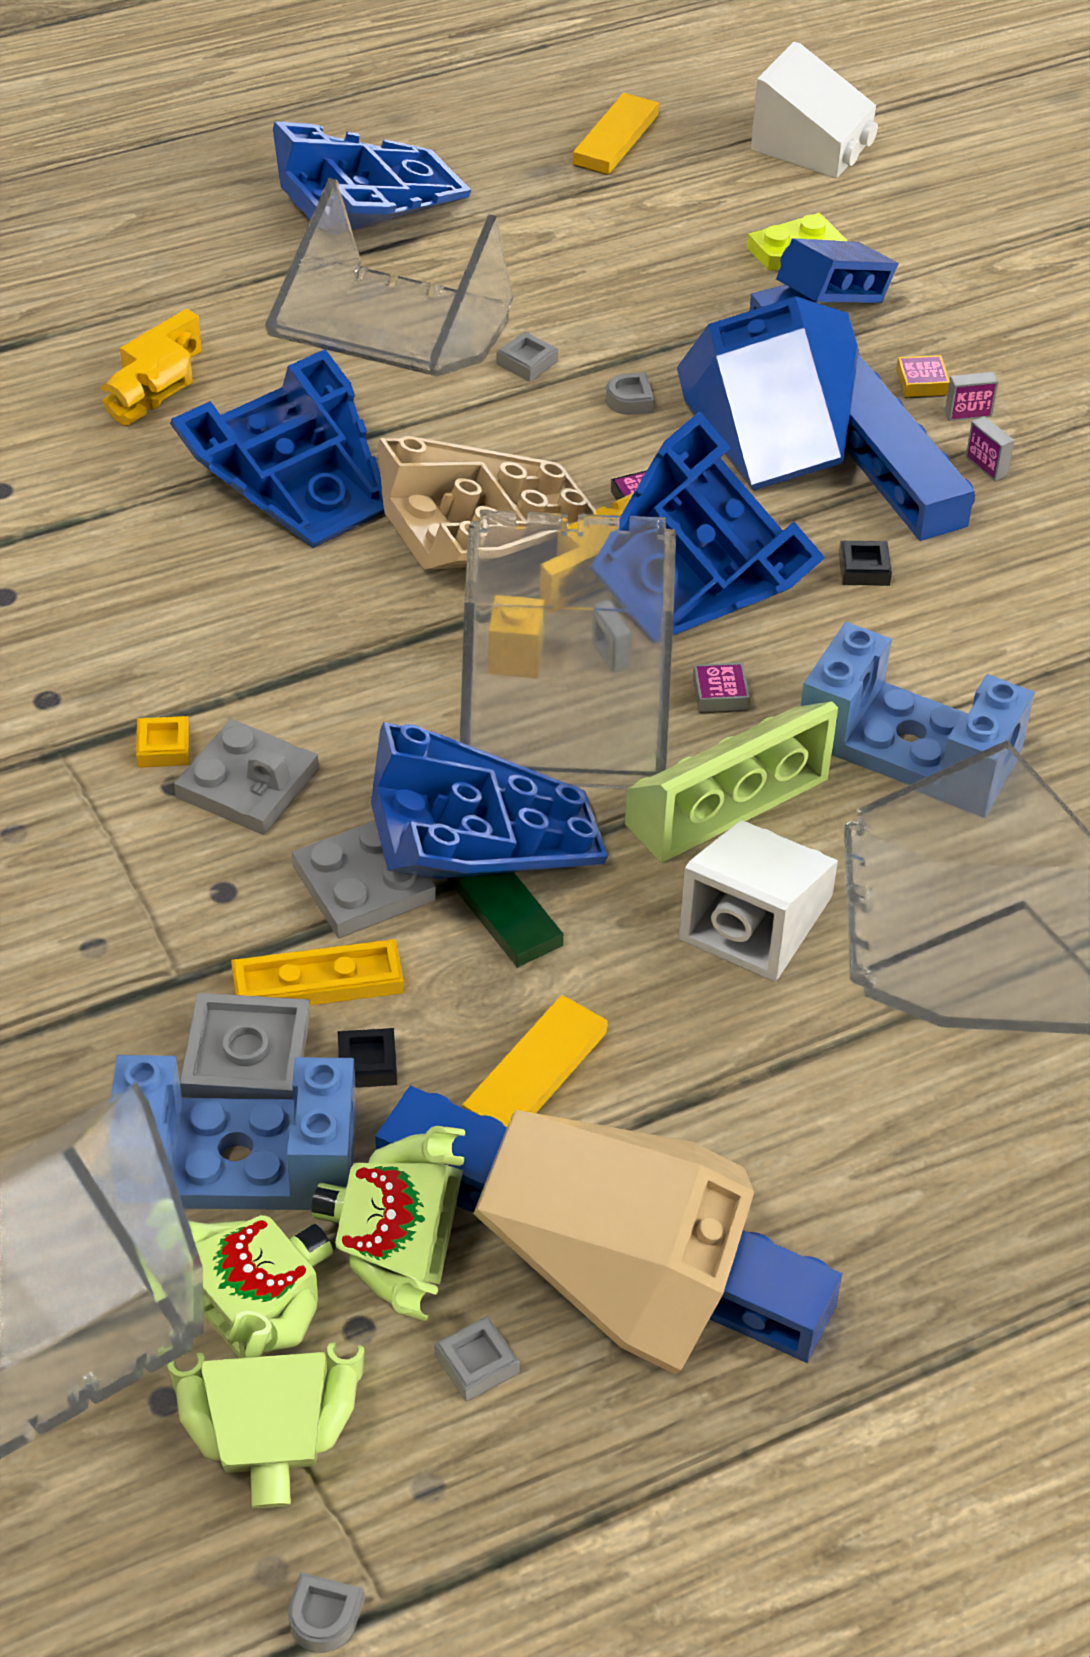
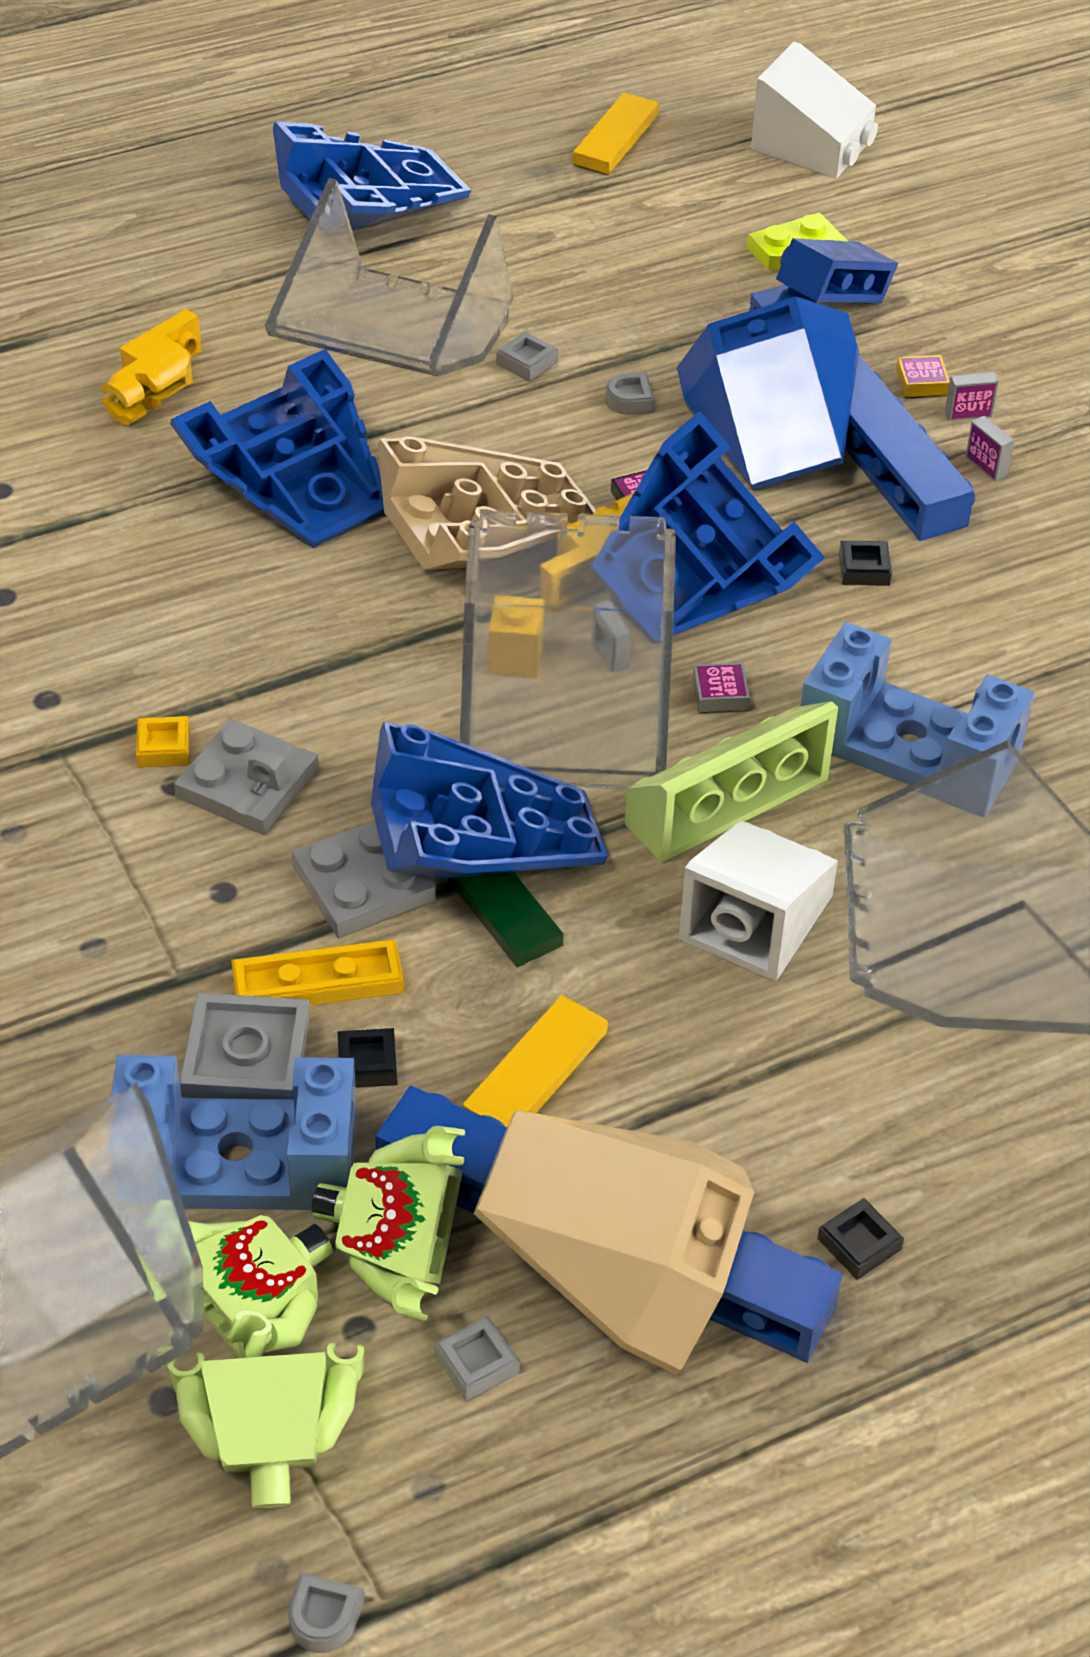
(860, 1238): none -> black tile

